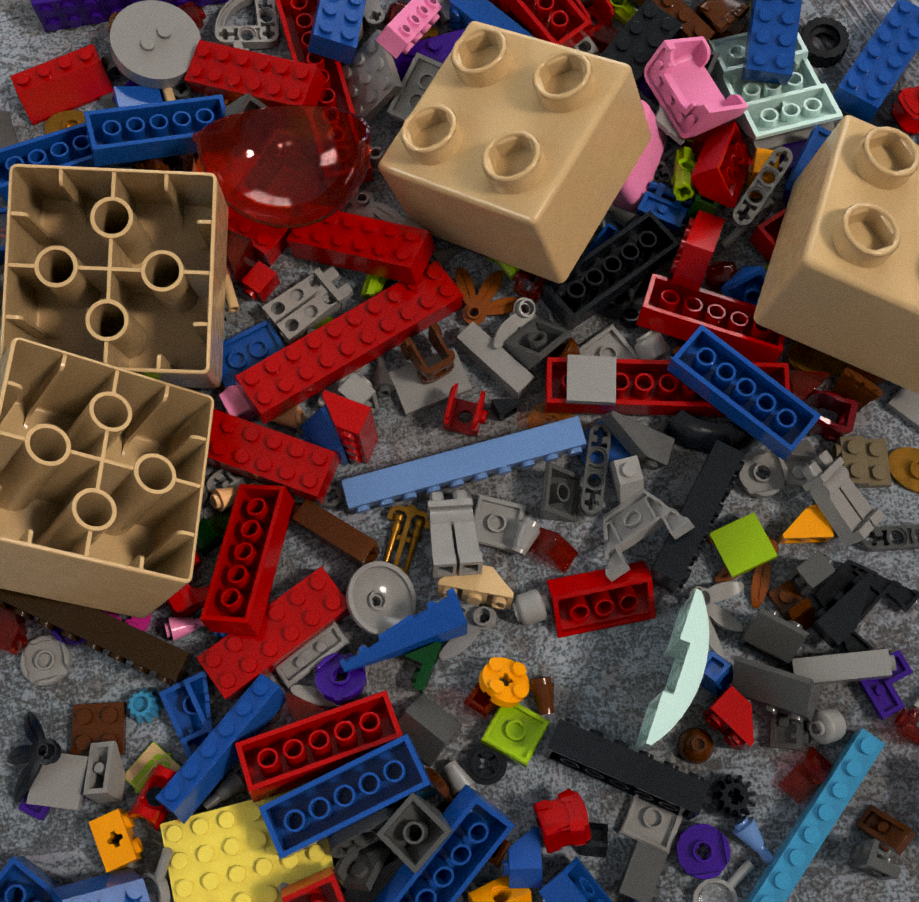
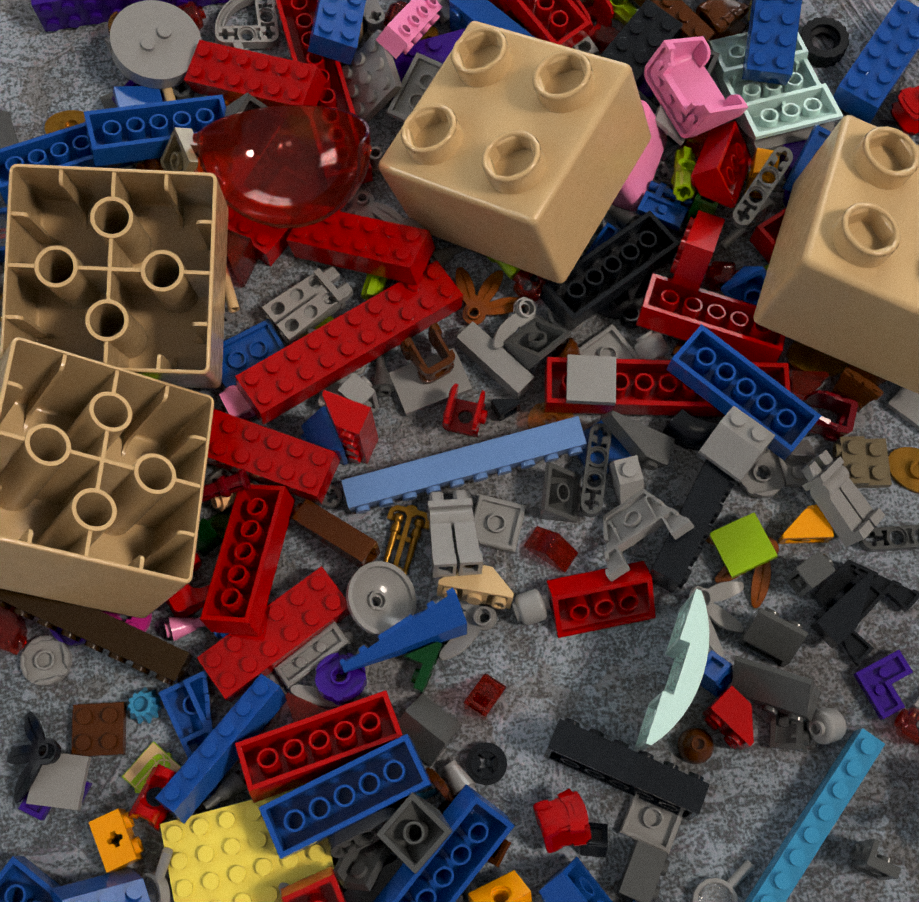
(62, 84): red slope -> none
(104, 773): light grey slope -> none
(111, 69): dark grey wheel -> none
(180, 151): none -> dark tan plate
(226, 485): none -> dark red pin
(260, 282): red brick -> none
(292, 418): light nougat cone -> none
(513, 673): light orange plate -> none
(515, 733): lime tile -> none
(524, 862): blue slope -> none
(526, 534): light grey cone -> none
(543, 694): reddish brown cone -> none
(711, 838): dark purple plate -> none
(725, 801): black gear -> none
(736, 444): none -> light grey slope
(749, 833): medium blue cone -> none
(791, 604): reddish brown slope -> none
(805, 775): clear red slope -> none
(846, 667): light grey brick -> none
(886, 829): reddish brown slope -> none

